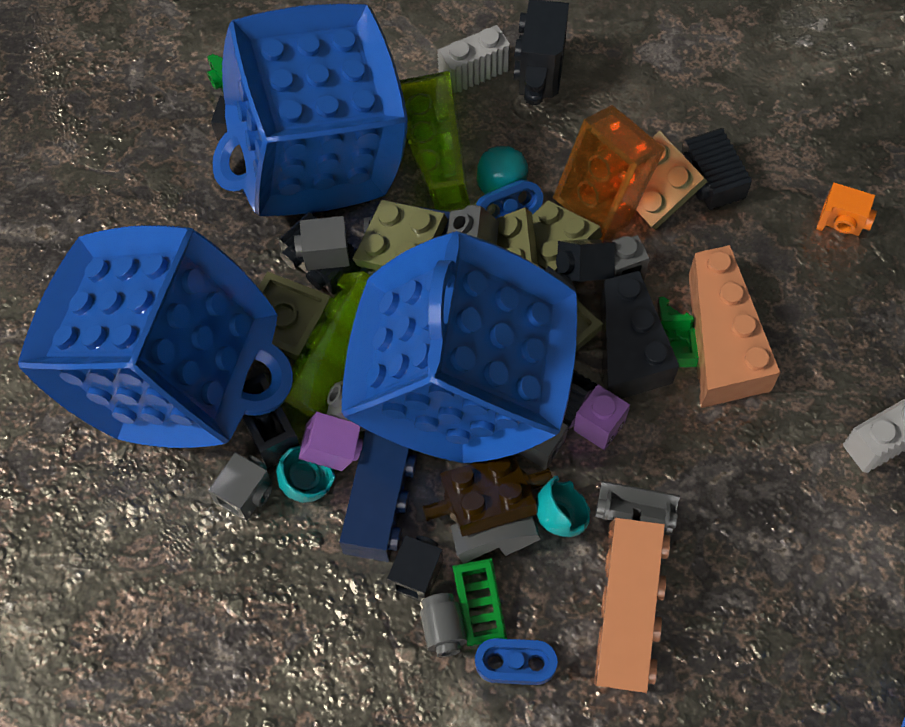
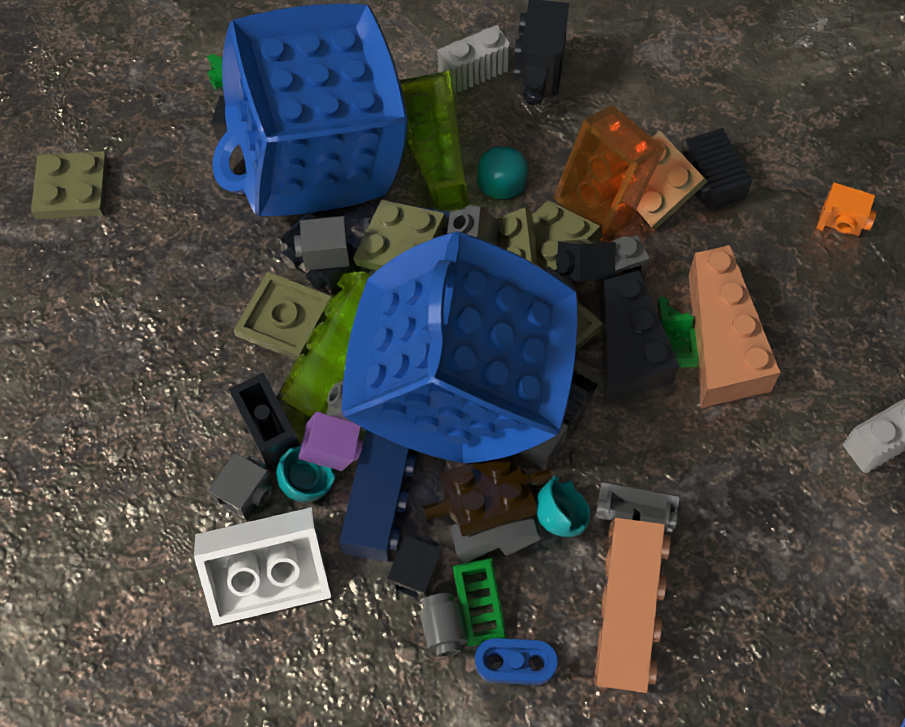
(69, 185): none -> olive plate
(154, 338): blue piece -> none
(261, 566): none -> white slope
(507, 201): blue plate -> none
(601, 417): medium lavender brick -> none

